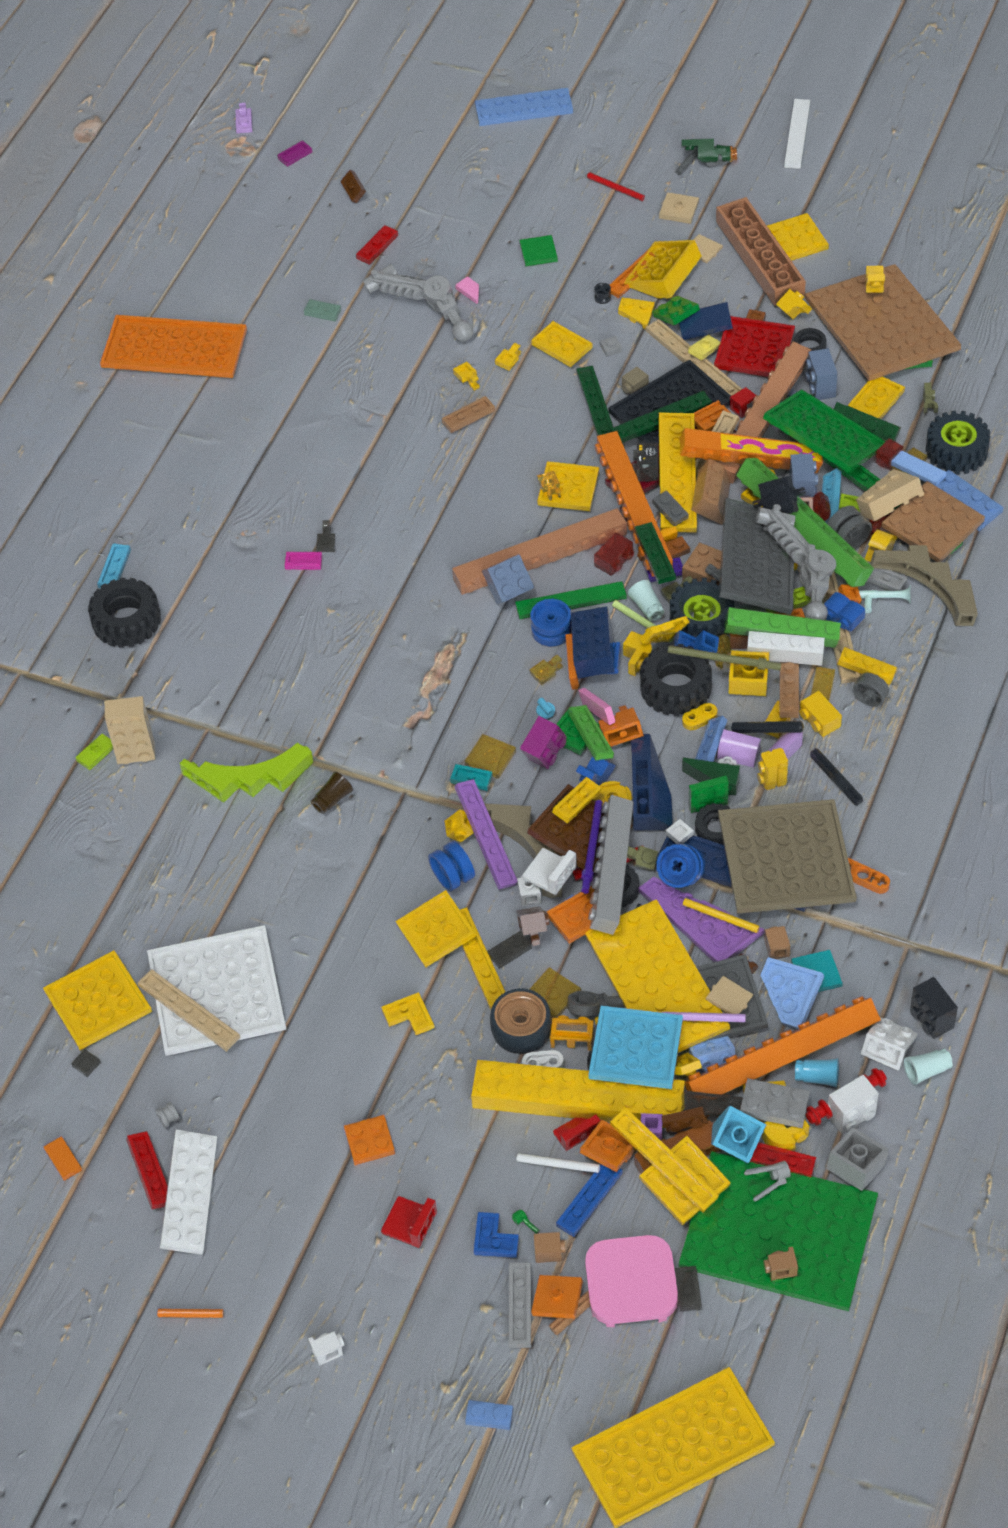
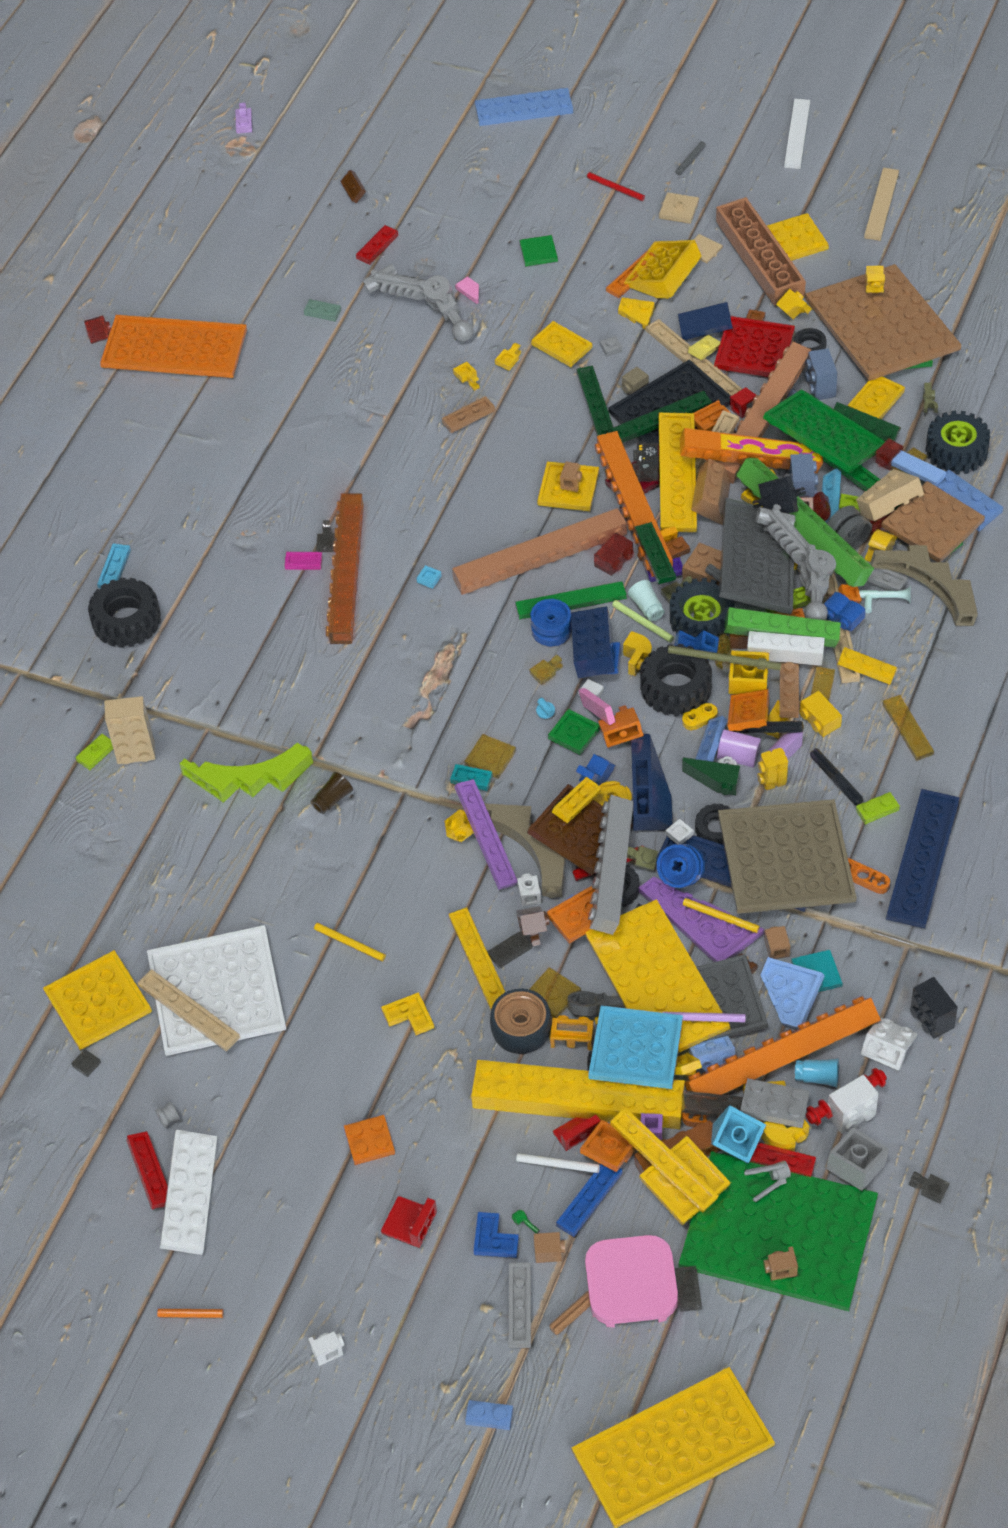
(62, 1158): orange tile -> none
(97, 329): none -> clear red brick
(294, 153): magenta tile -> none
(345, 569): none -> clear orange brick
(350, 942): none -> yellow bar
(429, 576): none -> medium azure plate
(435, 928): yellow plate -> none
(451, 866): blue wheel -> none
(508, 579): sand blue brick -> none
(543, 742): magenta brick -> none
(544, 1058): white plate -> none
(550, 484): clear yellow plate -> none
(550, 870): white bracket -> none
(557, 1296): orange plate -> none
(570, 476): none -> medium nougat brick
(572, 672): orange tile -> none
(587, 873): dark purple bar -> none
(590, 732): bright green tile -> none
(593, 687): none -> white tile
(602, 293): black wheel -> none
(663, 632): yellow wing -> none
(670, 508): dark grey plate -> none
(675, 310): green plate -> none
(689, 1118): reddish brown plate -> none
(707, 793): green plate -> none
(709, 153): dark green plate -> none
(729, 996): tan piece -> none
(748, 710): none -> orange plate
(870, 689): dark grey wheel -> none
(877, 808): none -> lime plate
(881, 204): none -> tan tile
(908, 727): none -> clear yellow tile
(922, 858): none -> dark blue plate
(927, 1065): light aqua plant -> none
(932, 1188): none -> clear smoke plate

